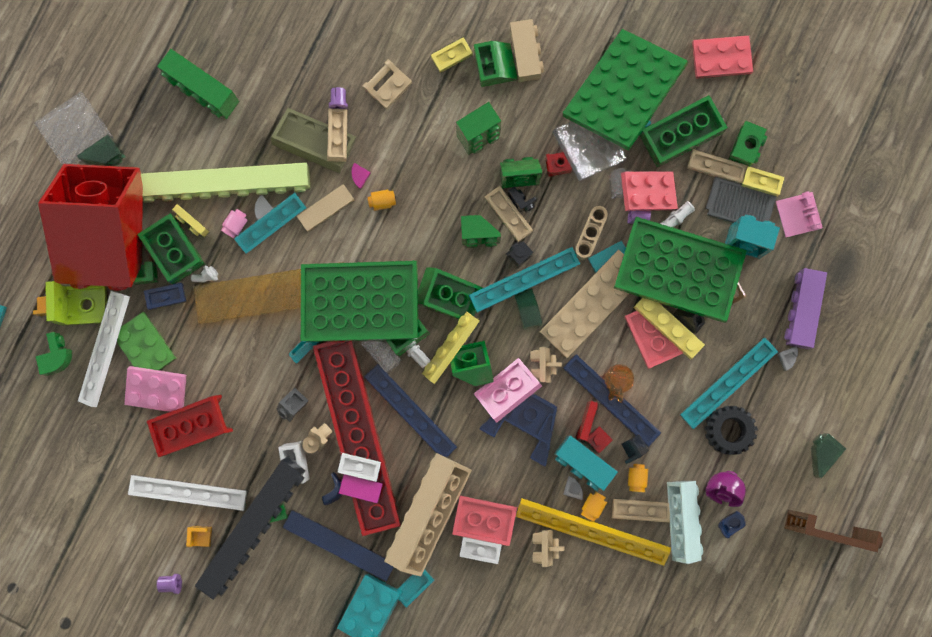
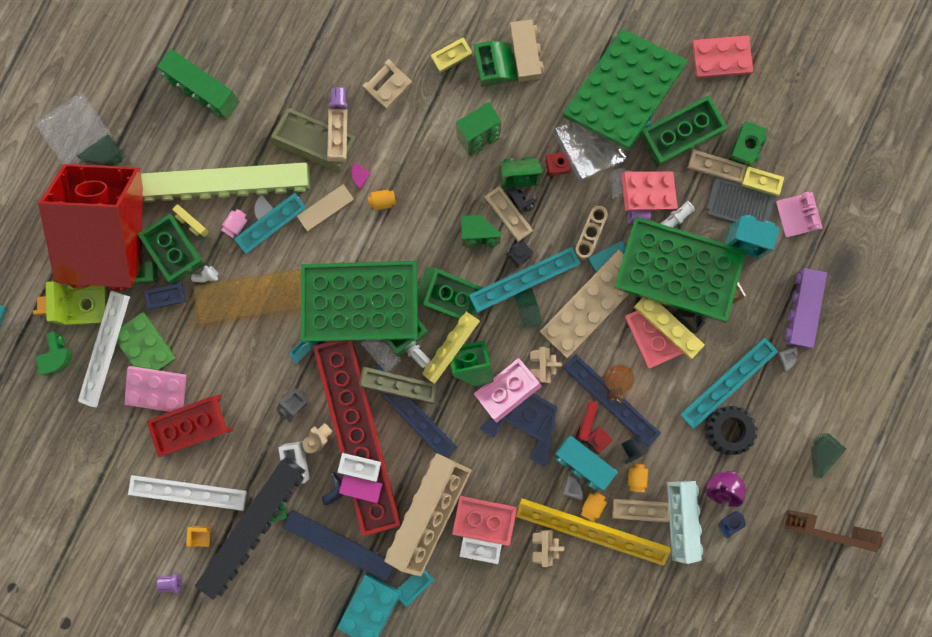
(397, 385): none -> olive plate

